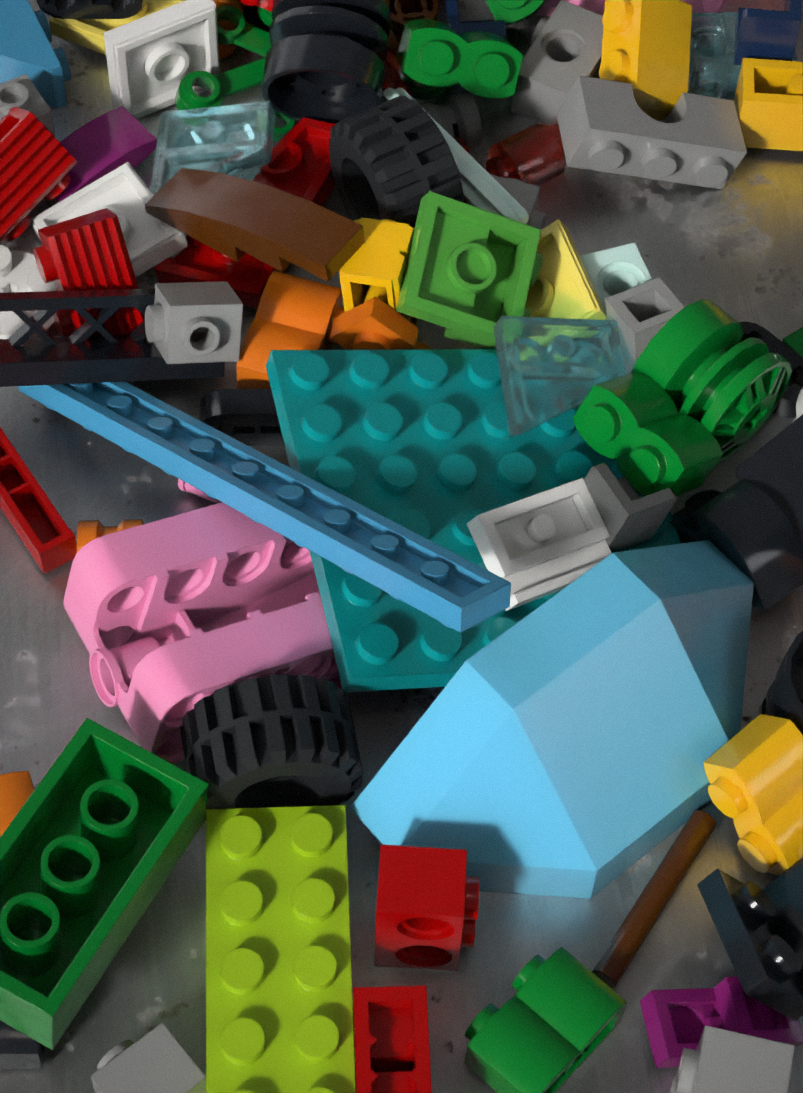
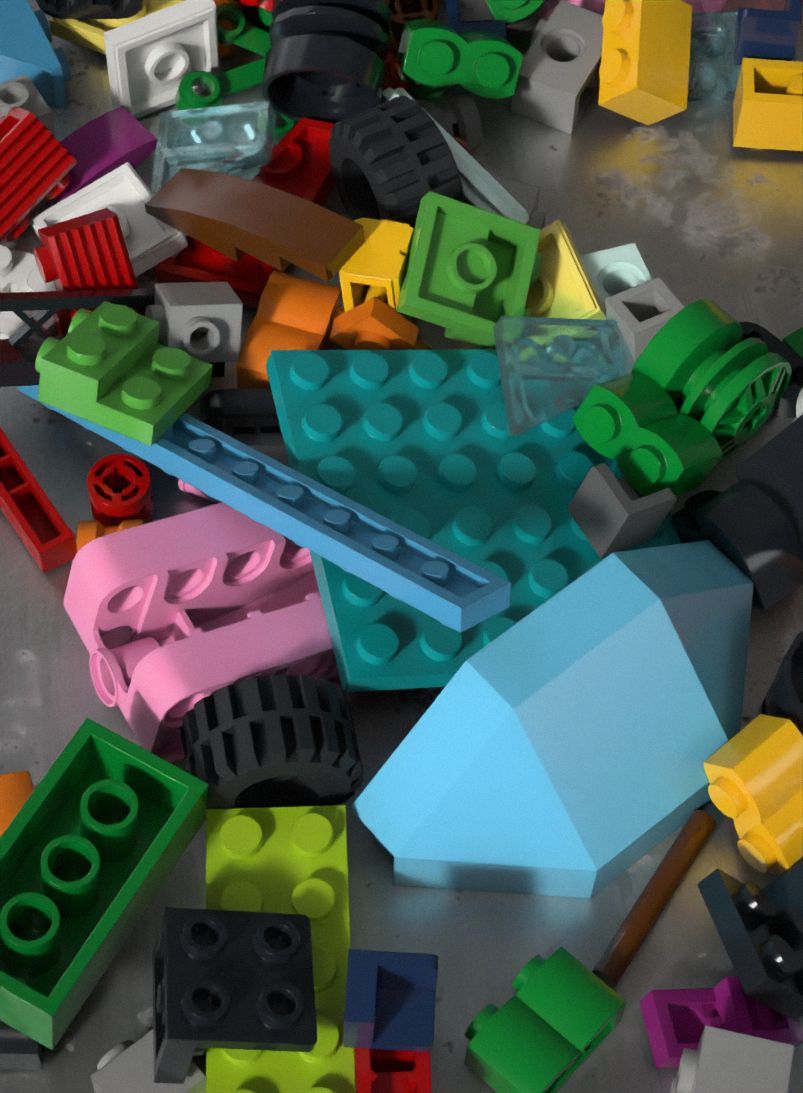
(119, 373): none -> bright green plate
(120, 490): none -> red wheel
(230, 986): none -> black bracket
(390, 1000): none -> dark blue panel
(424, 907): red brick -> none
(529, 155): clear red brick -> none
(542, 540): white plate -> none
(611, 134): light grey arch -> none

